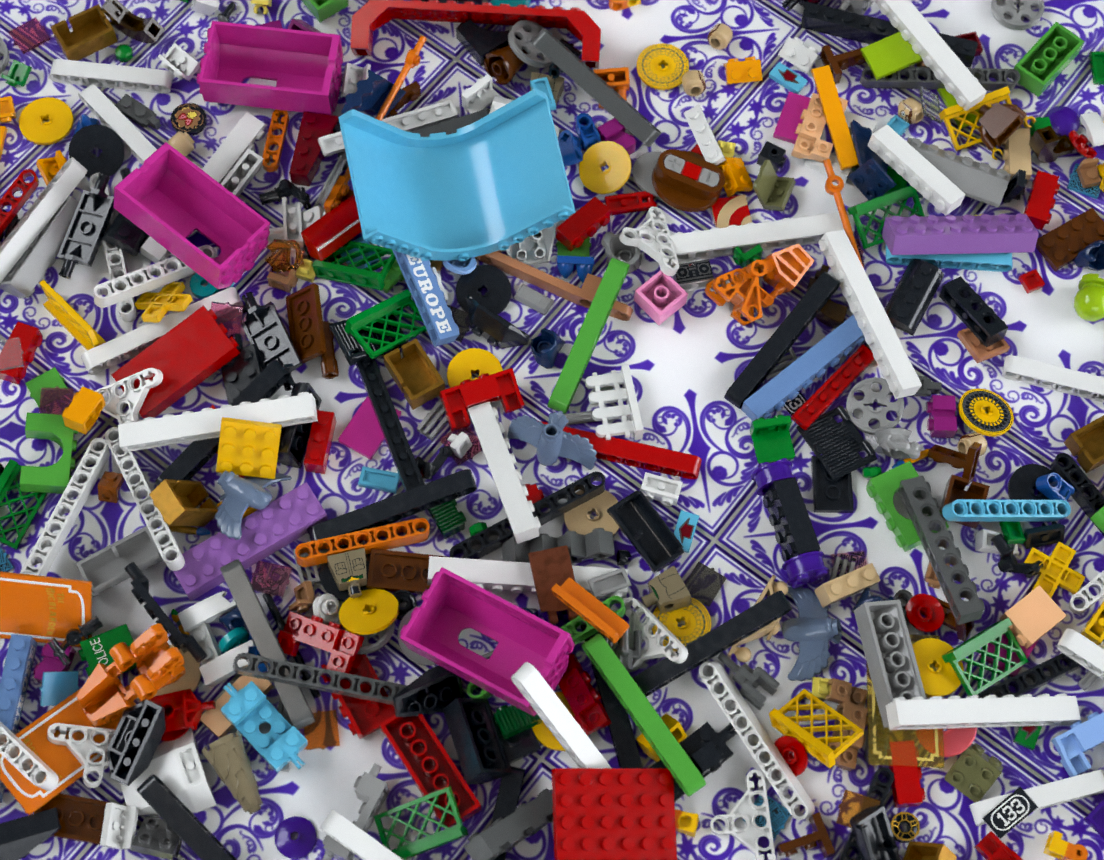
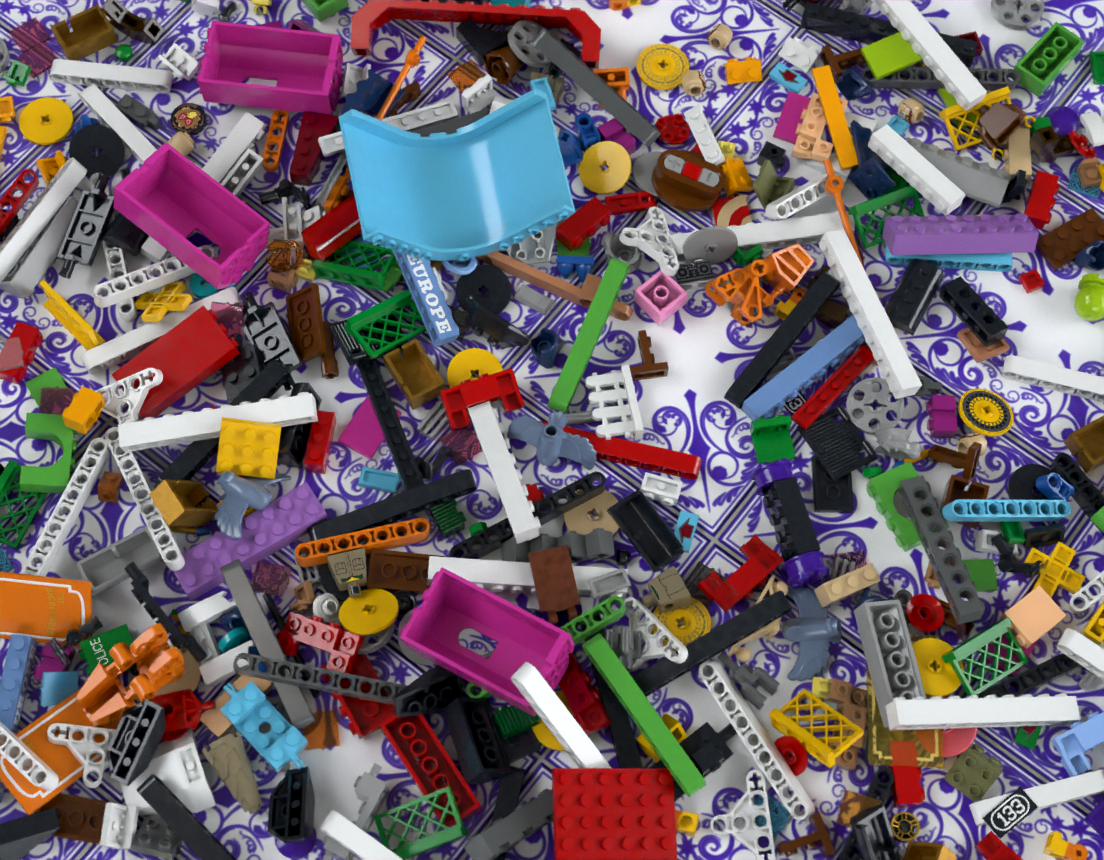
(38, 58): none -> clear pink piece
(292, 807): none -> black wedge
(459, 444): white tile -> none
(465, 75): none -> clear orange piece
(591, 609): orange panel -> none
(649, 368): none -> reddish brown bracket
(673, 129): none -> red dish
(710, 243): none -> light grey piece
(744, 580): none -> red bracket
(782, 309): none -> yellow leg
(798, 198): none -> white beam
(853, 85): none -> dark blue hair
(930, 104): clear piece -> none
(982, 574): none -> bright green piece

